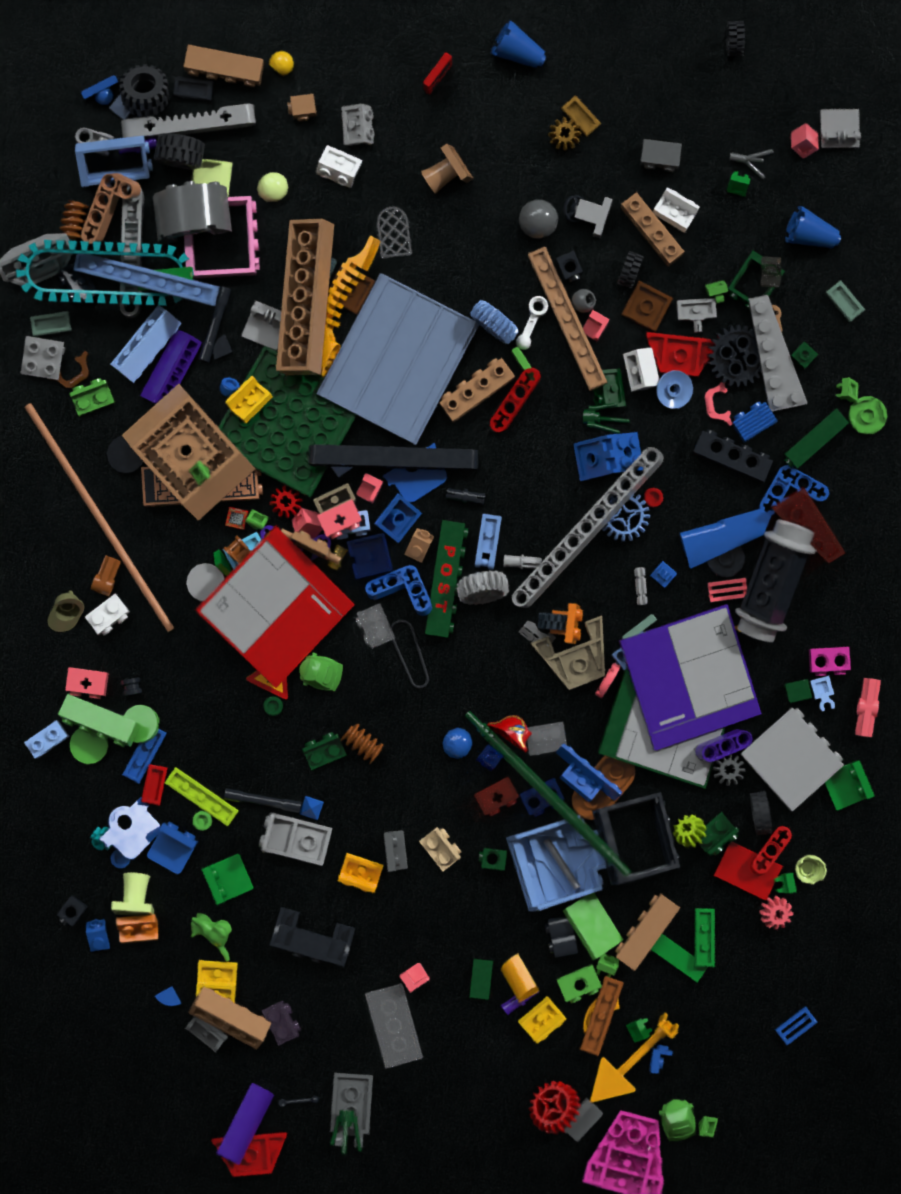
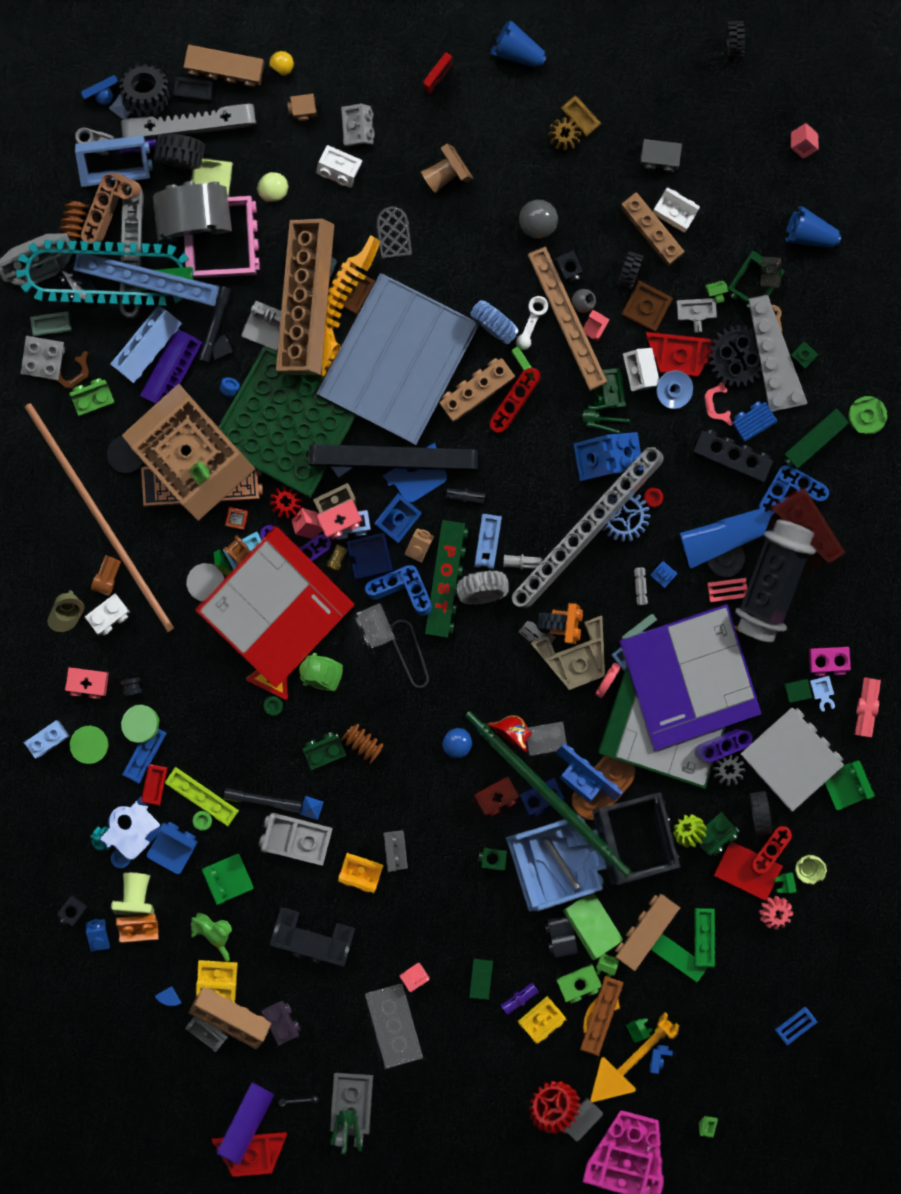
(98, 720): bright green brick -> none
(248, 399): yellow bracket -> none
(257, 520): bright green slope -> none
(317, 547): medium nougat plate -> none
(369, 488): coral panel -> none
(440, 848): tan bracket -> none
(489, 757): clear blue bracket -> none
(519, 978): light orange brick -> none
(588, 212): light grey piece -> none
(678, 1120): bright green helmet -> none
(738, 184): green tile -> none
(751, 158): dark grey plant -> none
(840, 128): light grey hinge -> none
(845, 301): sand green tile -> none
(849, 390): bright green tile -> none

